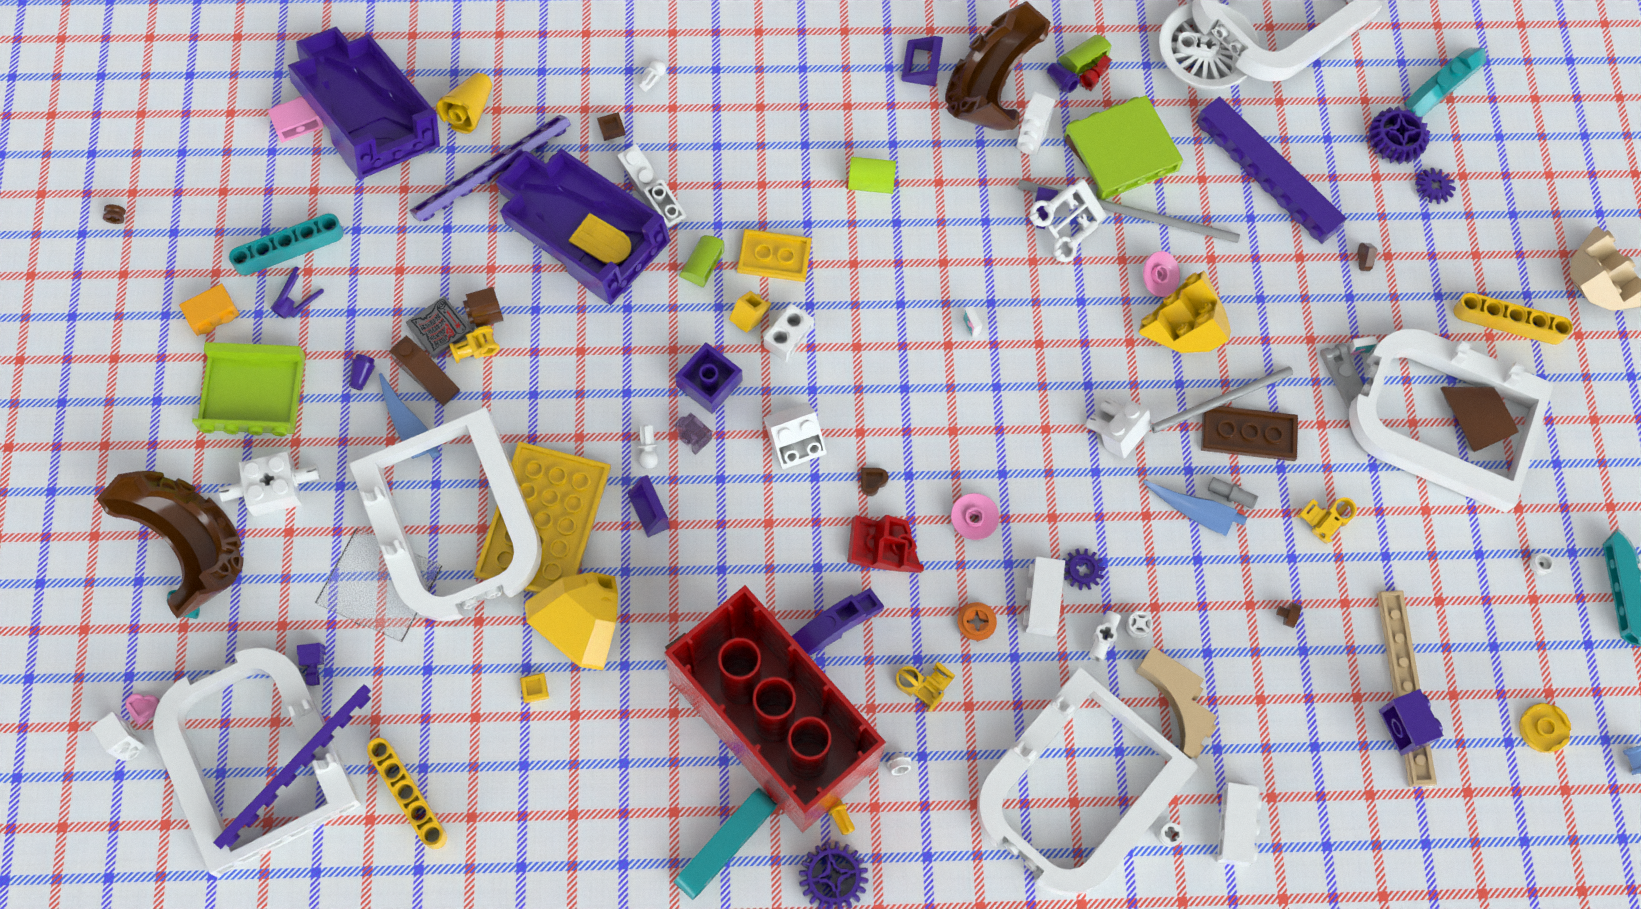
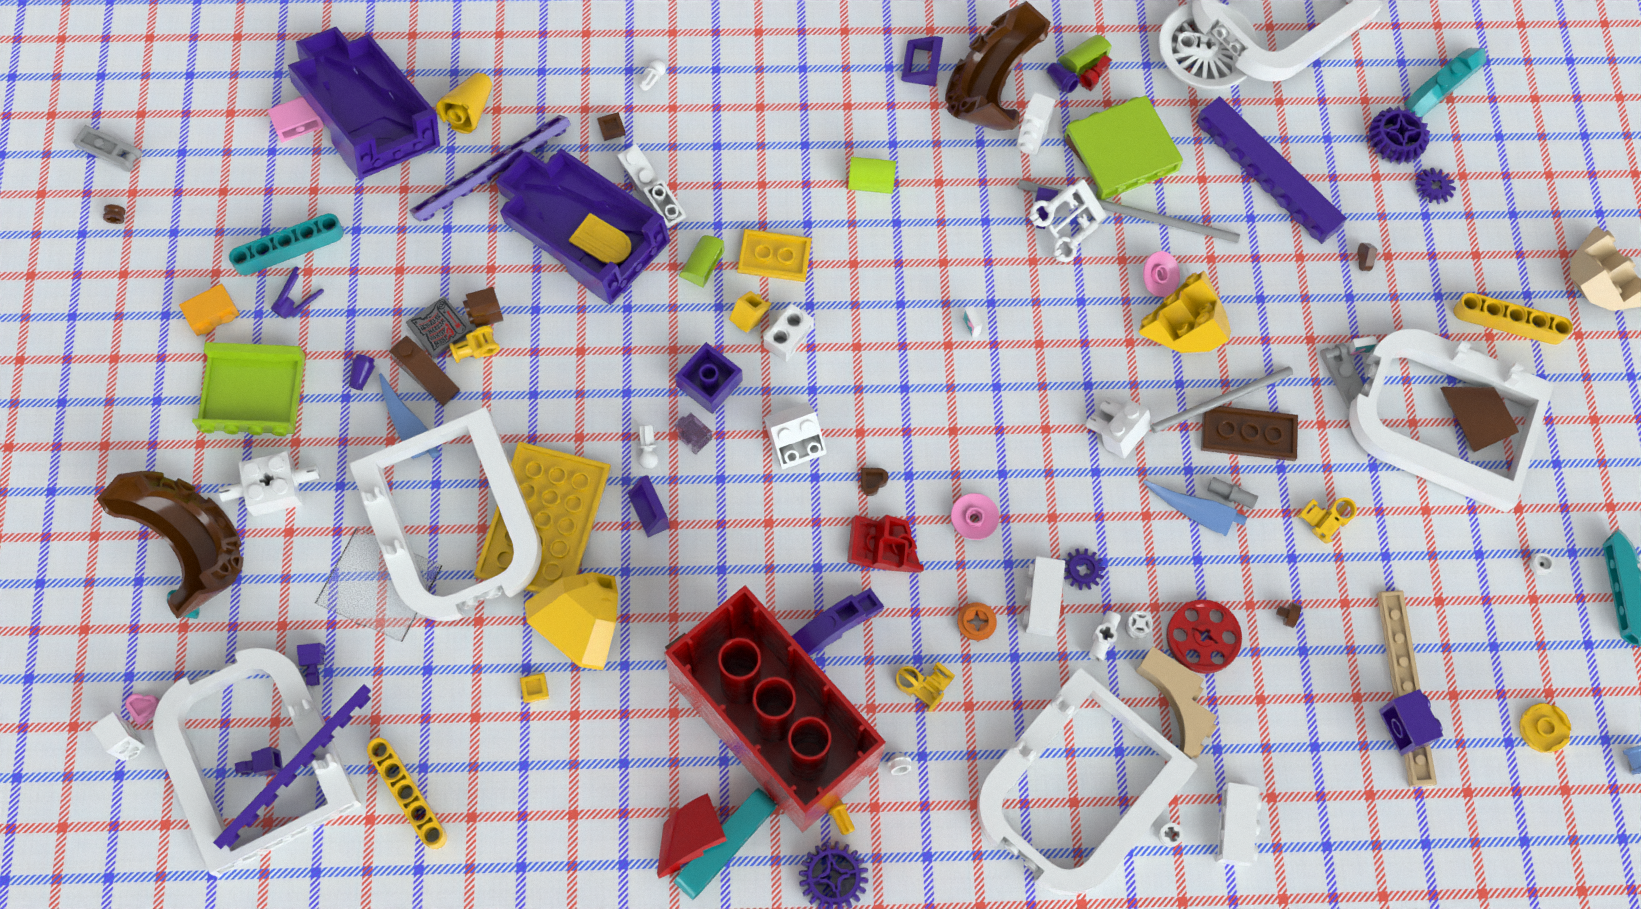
(107, 147): none -> light grey plate
(263, 762): none -> dark purple piece
(688, 834): none -> red slope
(1215, 631): none -> red wedge

